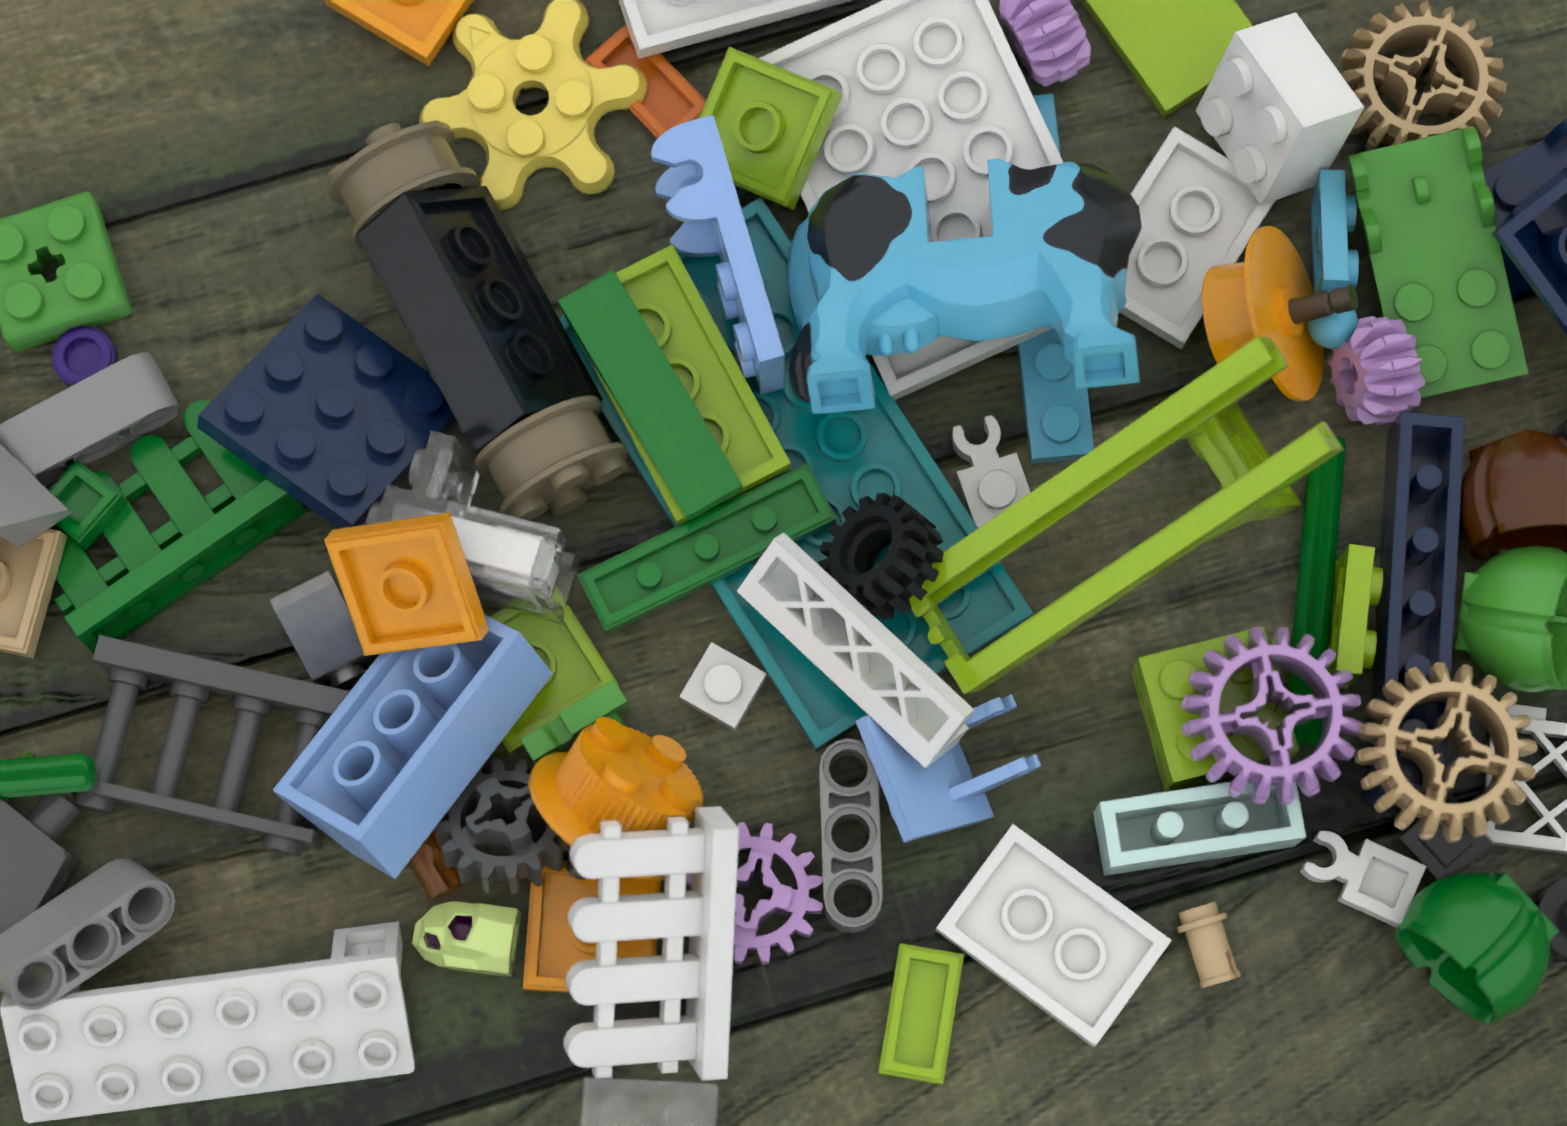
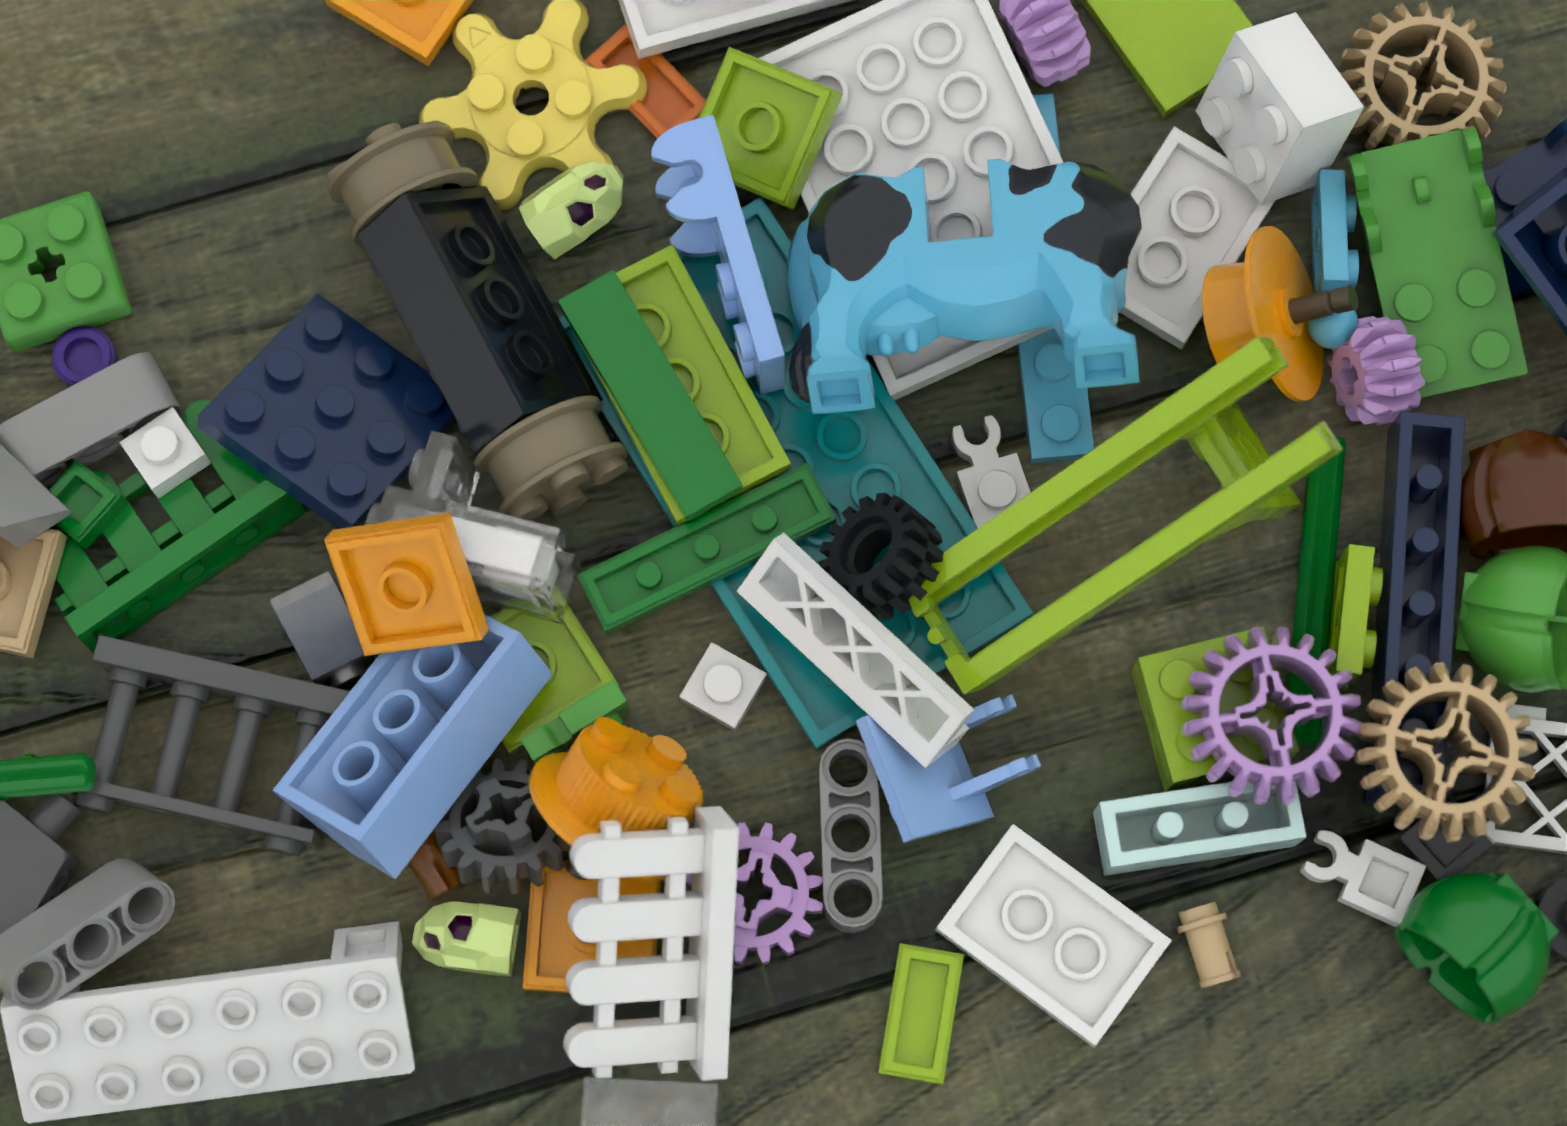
(165, 452): none -> white plate
(573, 206): none -> yellowish green rock

